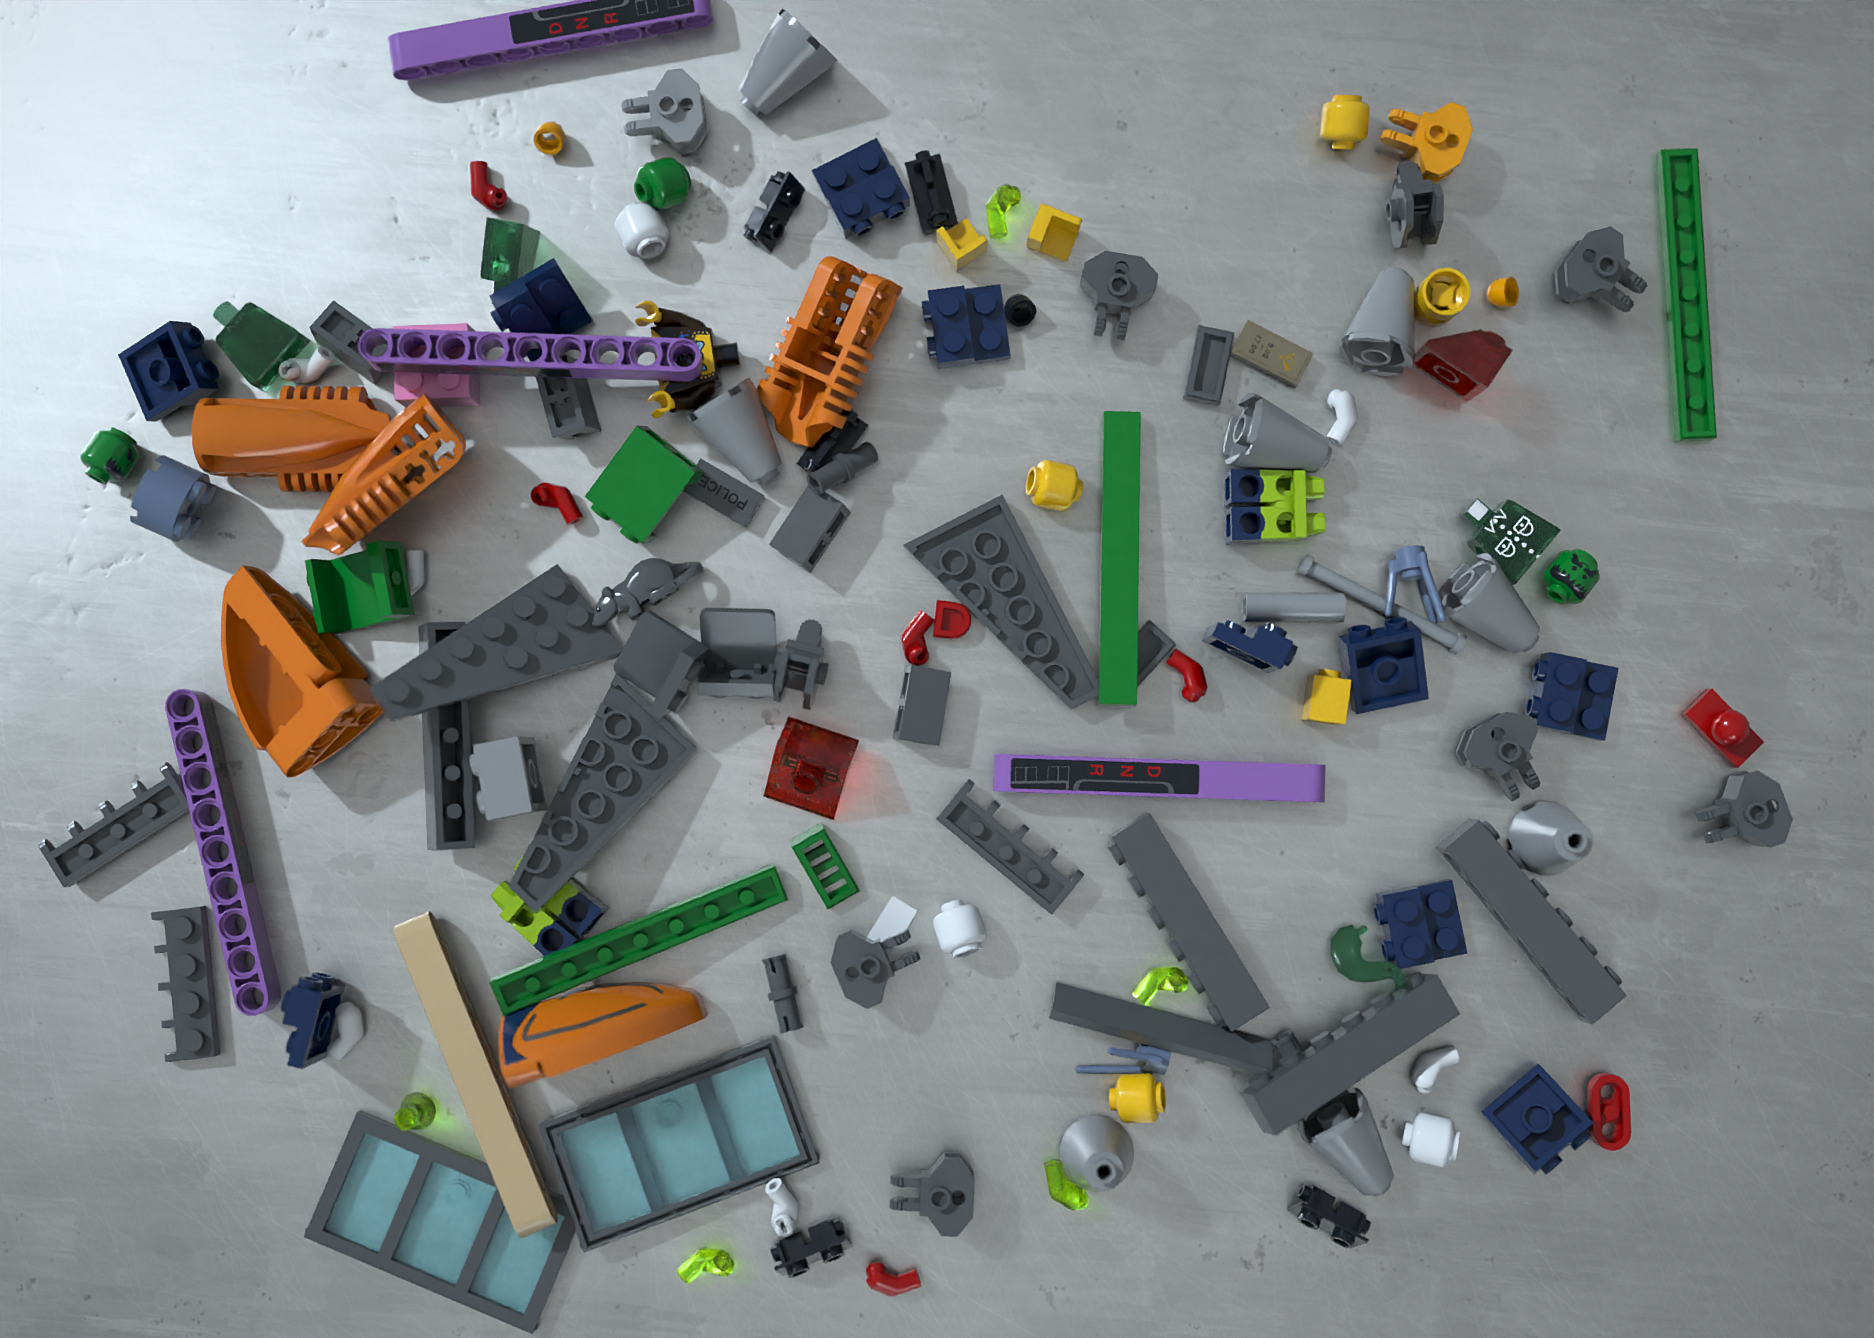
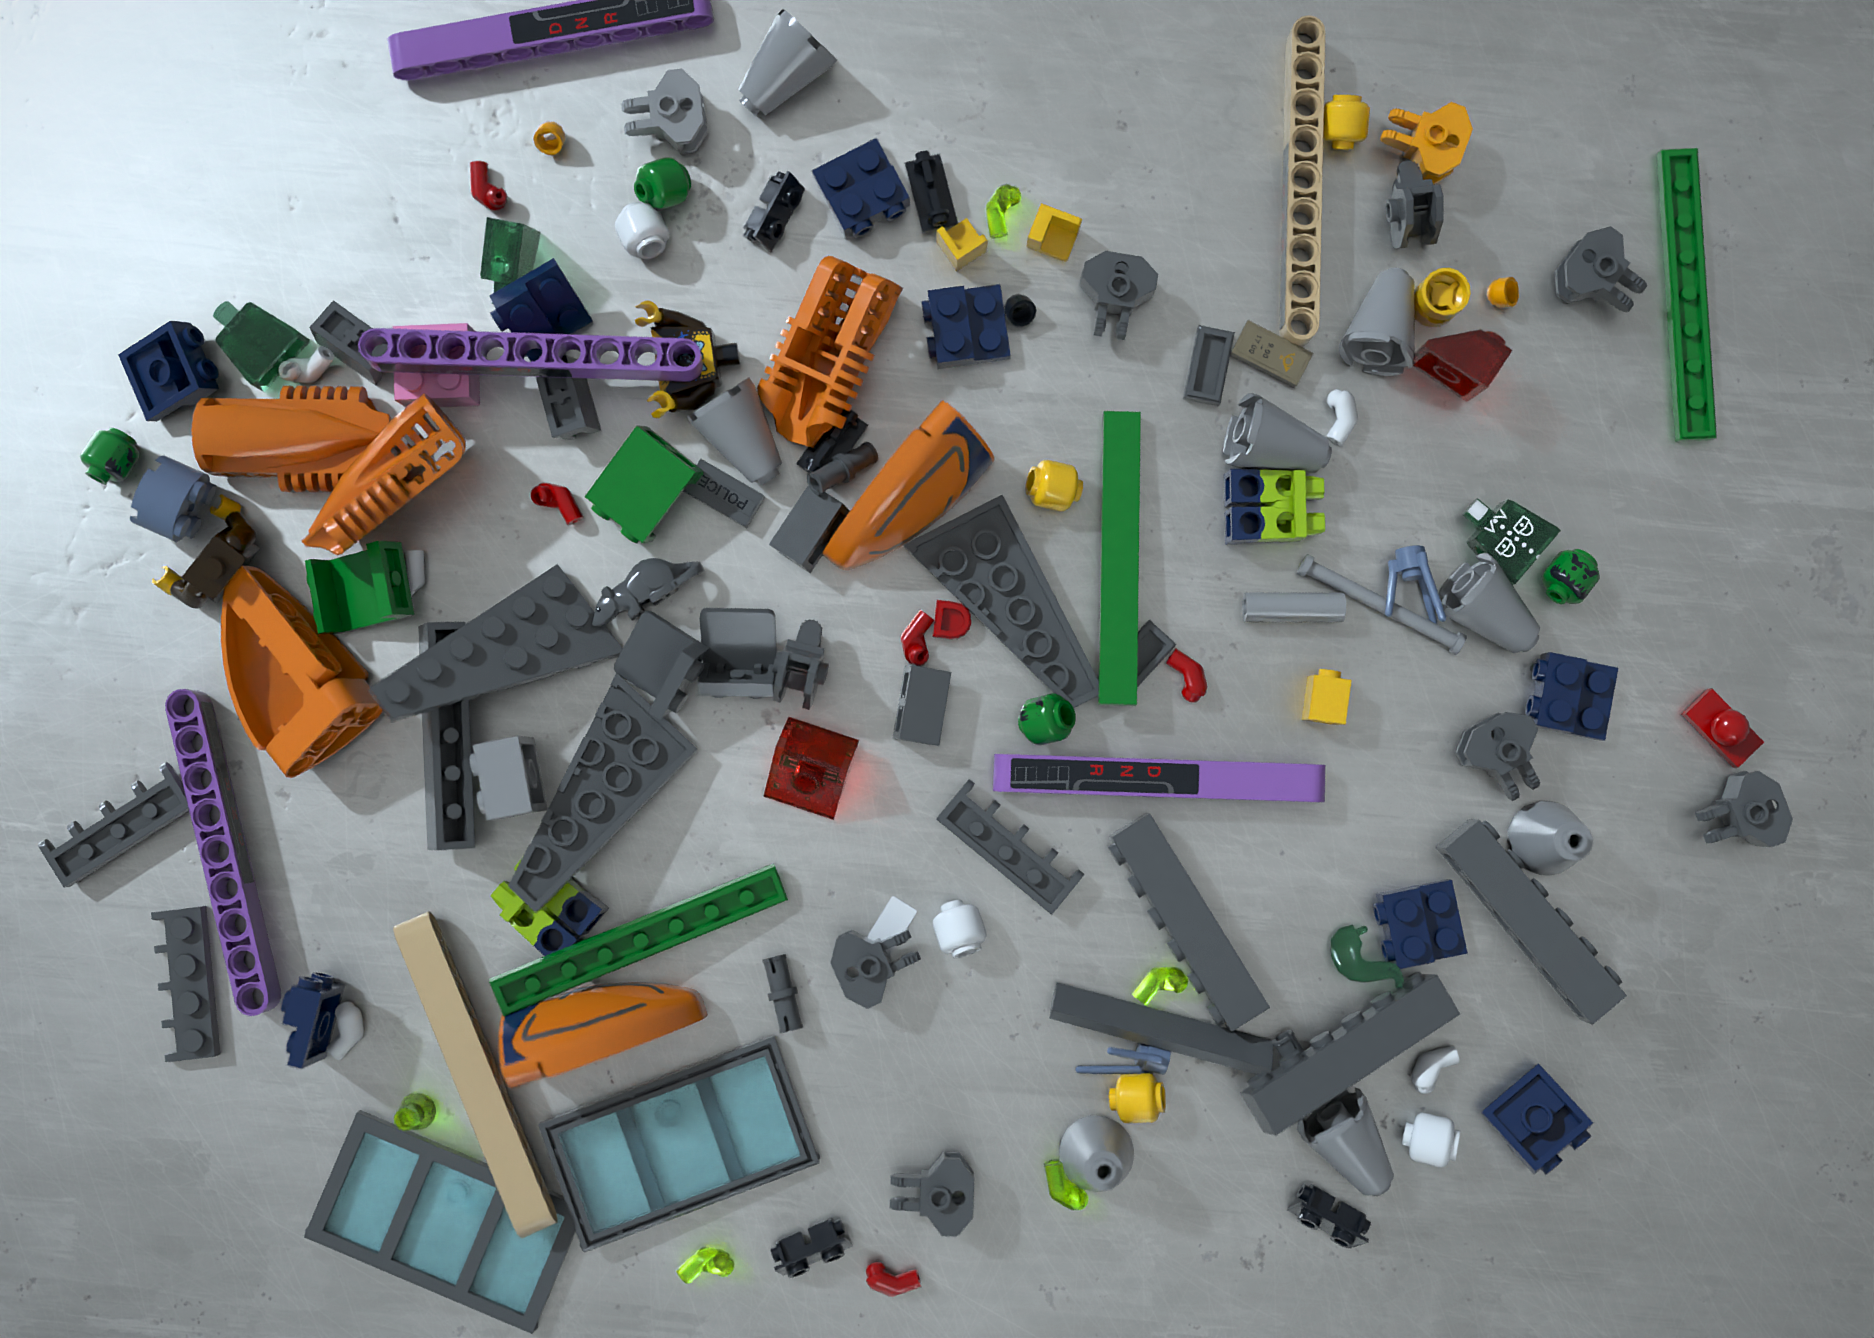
(217, 561): none -> dark brown torso
(784, 1209): white arm -> none
(808, 838): green slope -> none
(912, 489): none -> orange panel
(1046, 719): none -> green head
(1260, 646): dark blue plate -> none
(1307, 165): none -> tan beam
(1384, 665): dark blue plate -> none
(1609, 1109): red plate -> none

